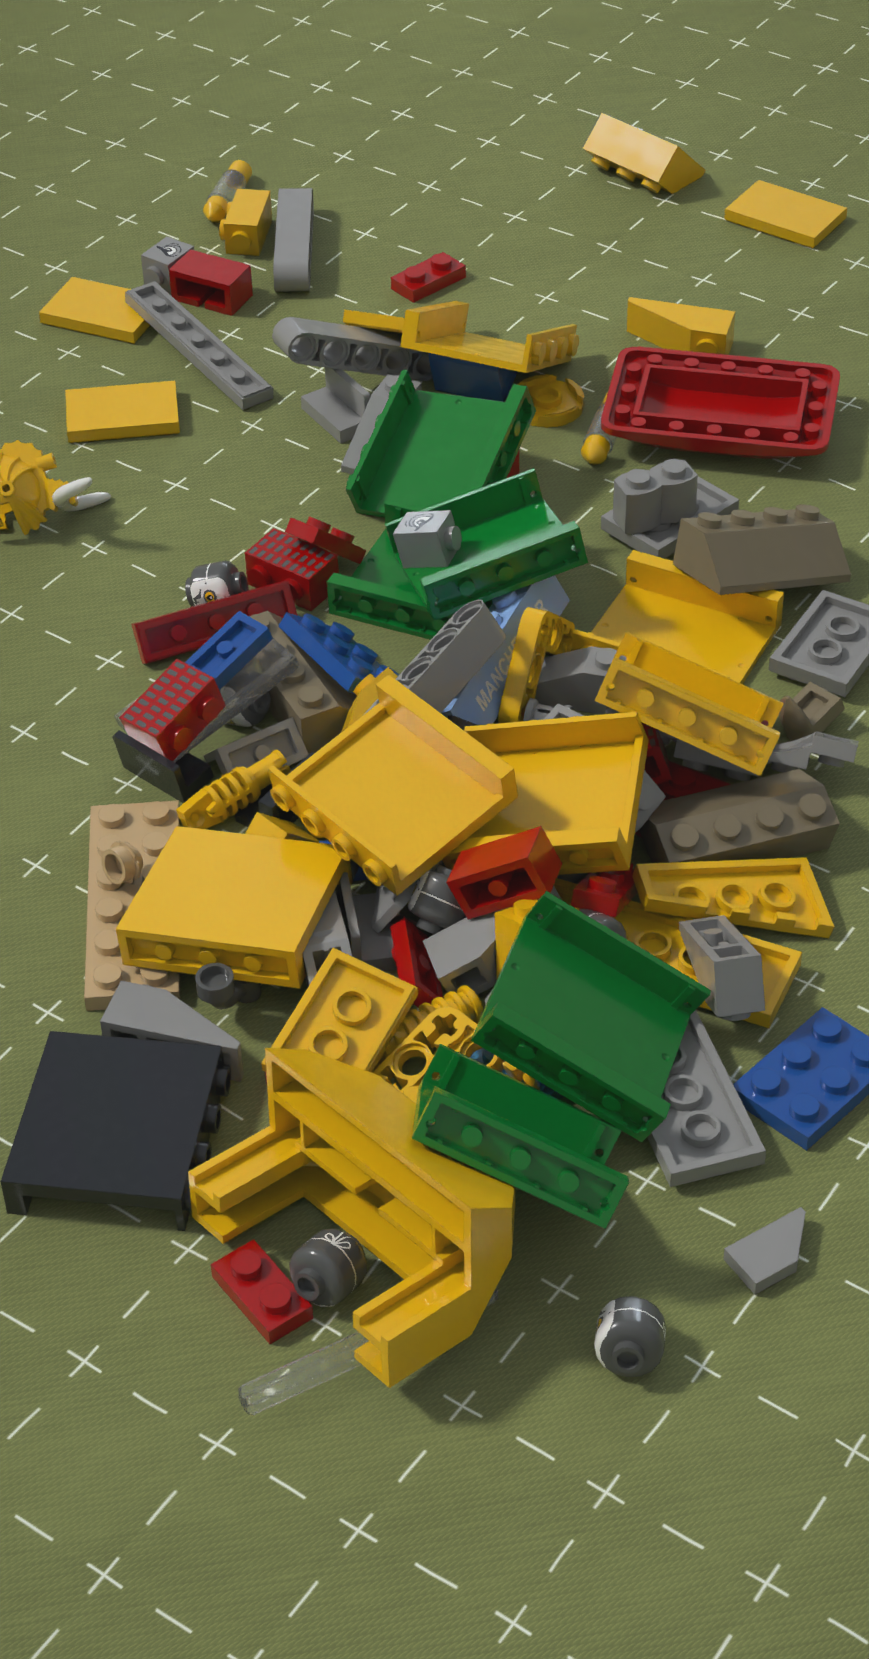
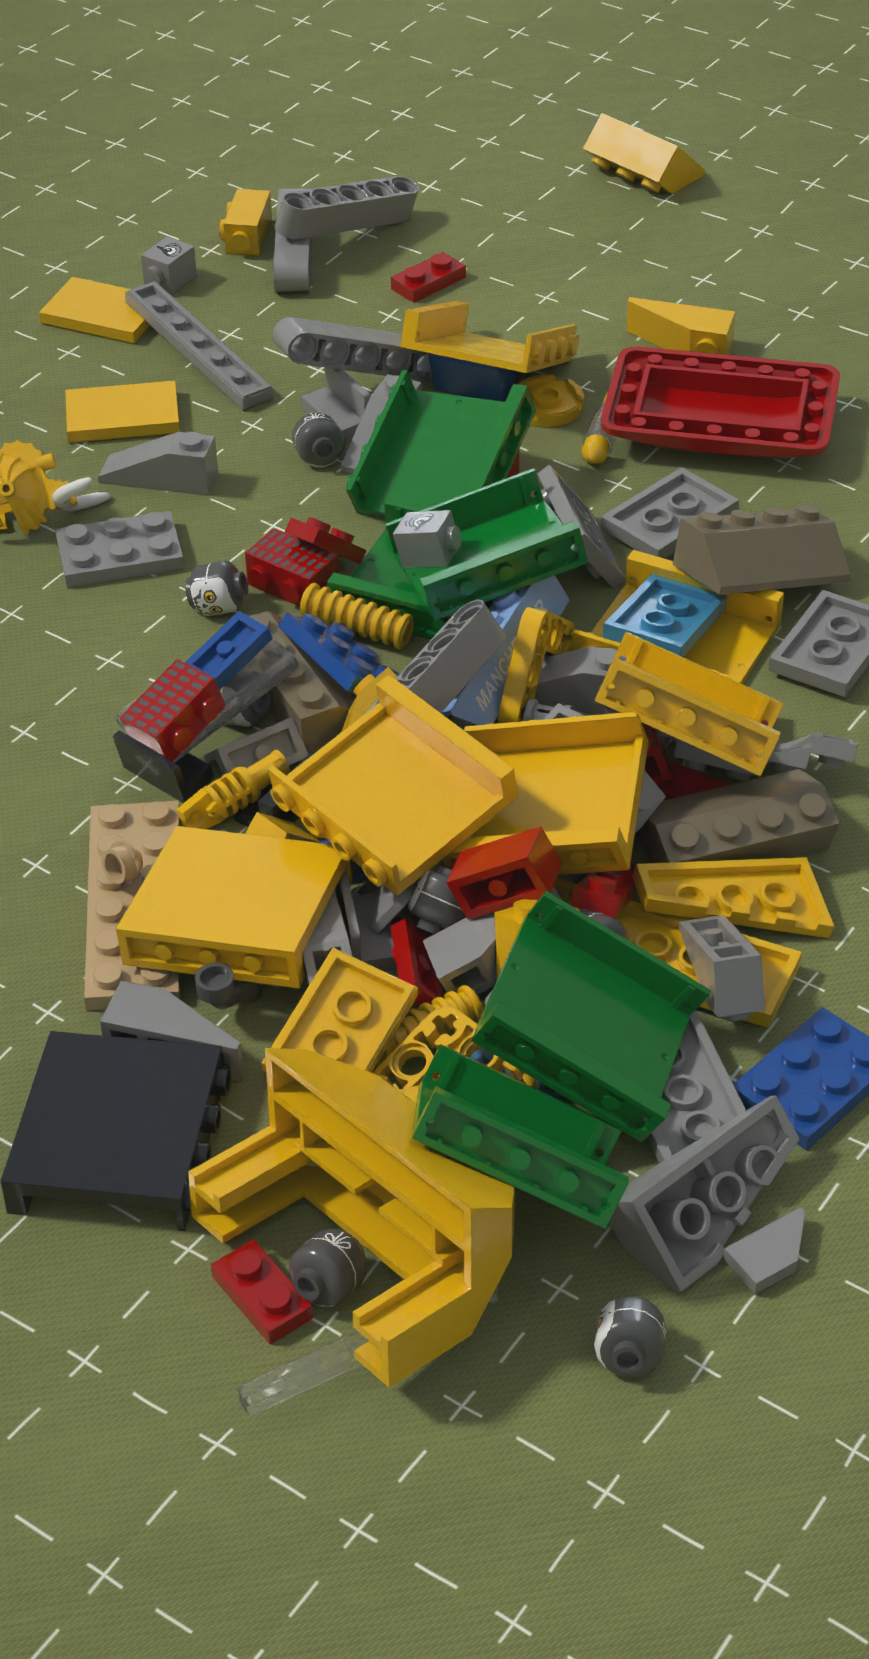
(119, 549): none -> light grey plate
(171, 463): none -> light grey slope
(195, 625): red tile -> none
(201, 274): red piece -> none
(225, 189): piece -> none
(318, 440): none -> dark grey head
(346, 207): none -> light grey beam
(358, 615): none -> yellow piece
(373, 321): yellow tile -> none
(571, 508): none -> light grey plate
(654, 496): light grey brick -> none
(666, 614): none -> dark azure plate
(694, 1200): none -> light grey wedge
(785, 213): yellow tile -> none
(809, 711): dark tan plate -> none

